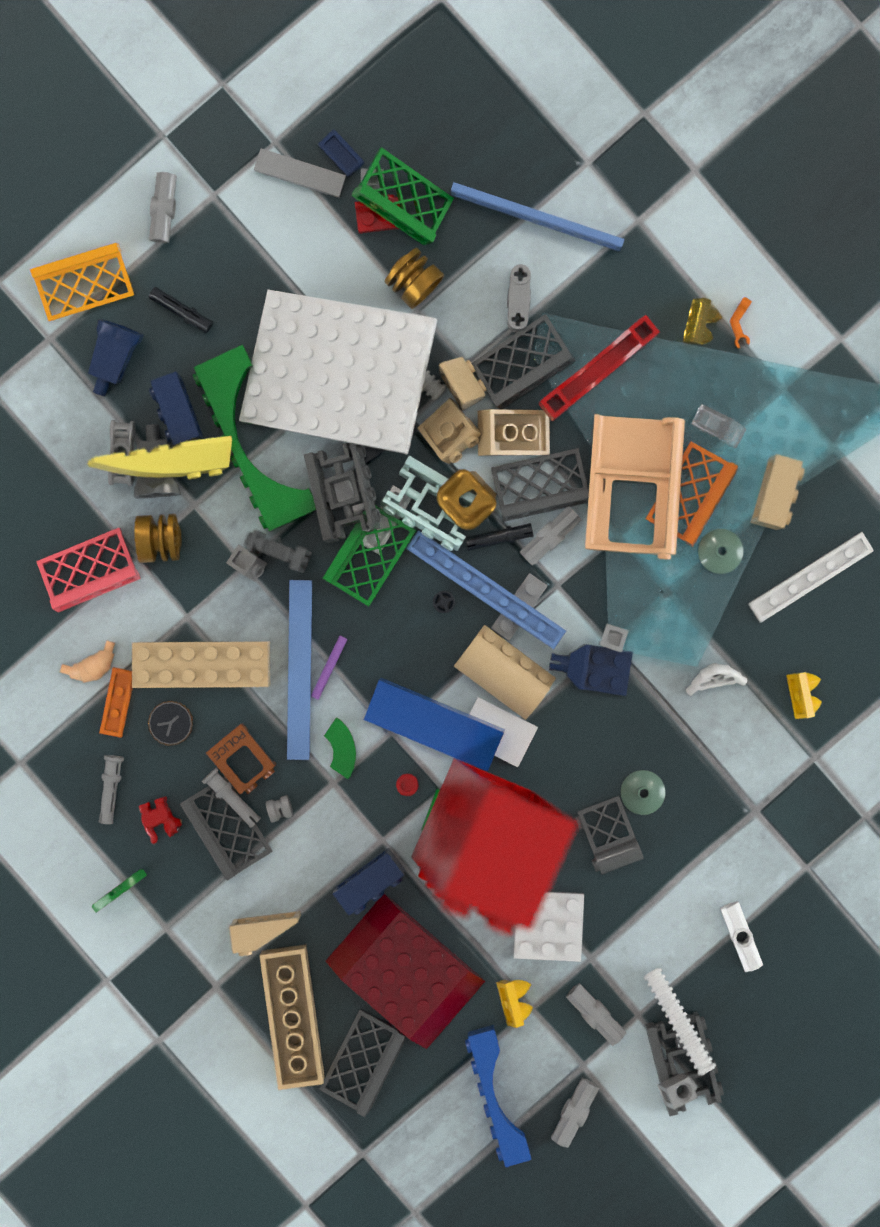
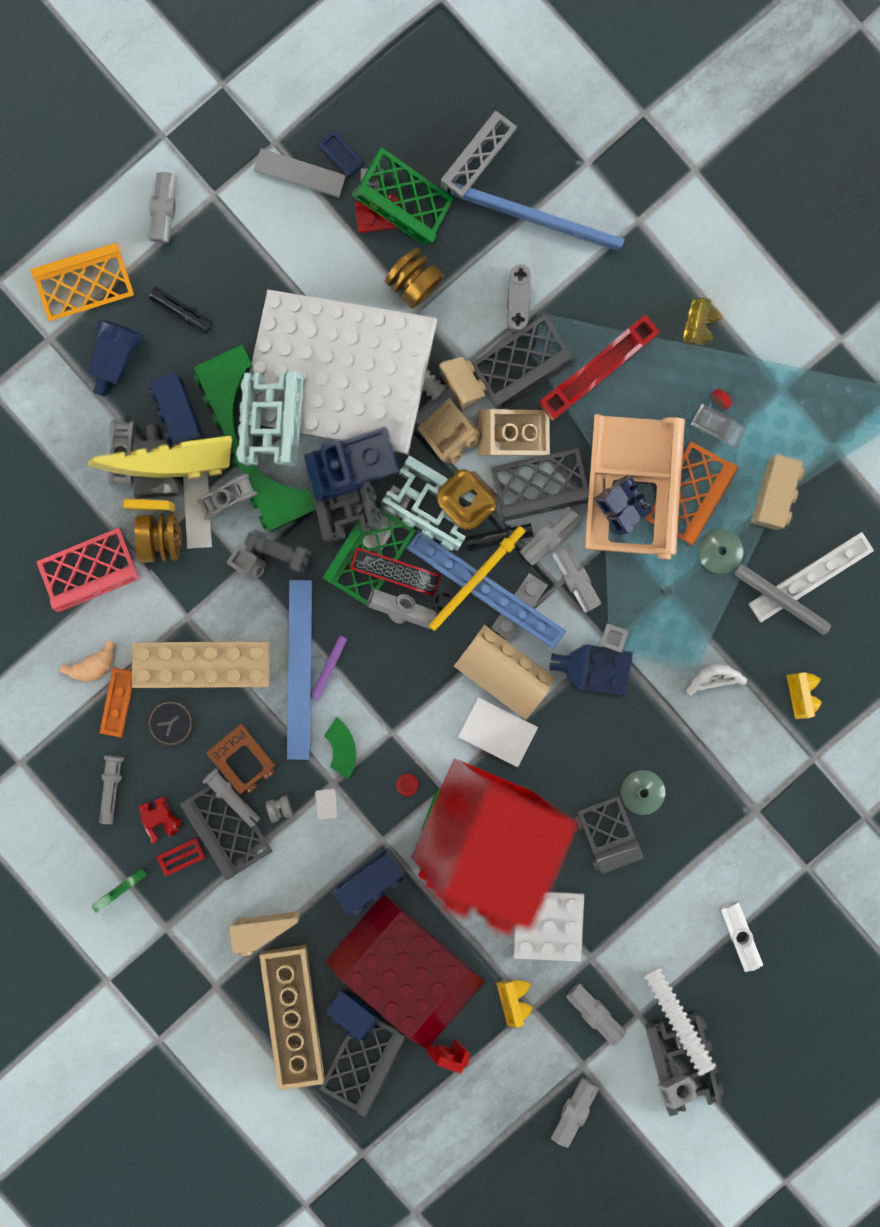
(149, 505): none -> yellow tile
(197, 528): none -> white sticker
(199, 849): none -> red tile
(236, 491): none -> light grey piece
(287, 419): none -> light aqua fence
(326, 804): none -> white sticker
(347, 464): none -> dark blue piece
(353, 1015): none -> dark blue brick
(395, 571): none -> black slope
(401, 608): none -> light grey piece
(434, 724): blue arch -> none
(452, 1058): none -> red bracket
(486, 133): none -> light grey fence
(507, 545): none -> yellow bar
(512, 1140): blue arch -> none
(576, 579): none -> light grey piece
(623, 515): none -> dark blue legs
(721, 398): none -> red tile
(734, 321): orange arm -> none
(782, 599): none -> light grey axle

